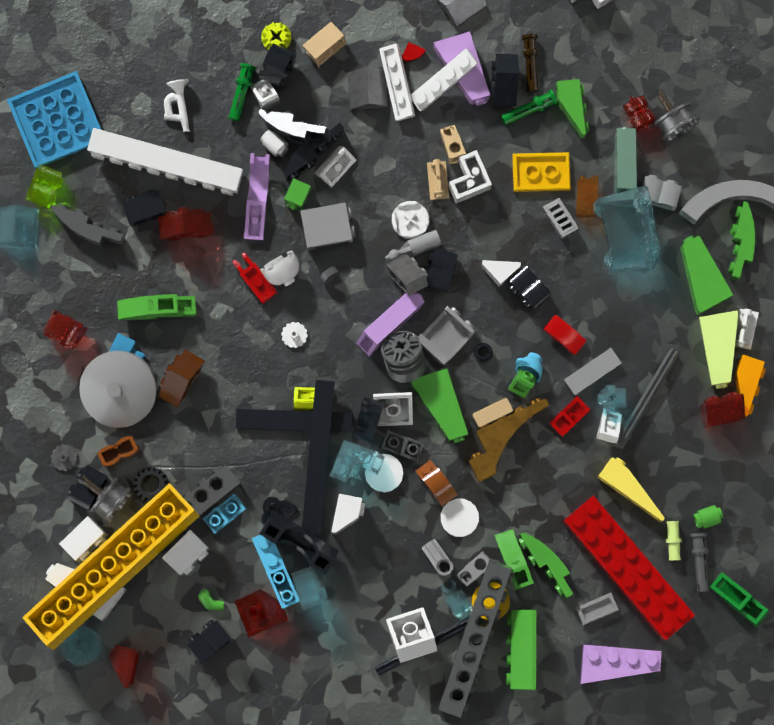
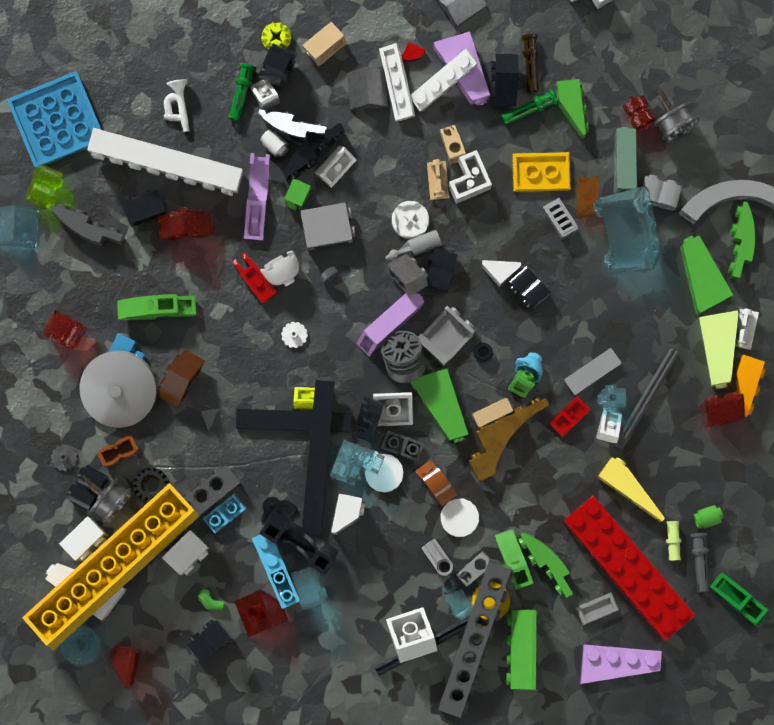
(564, 334): red slope -> none

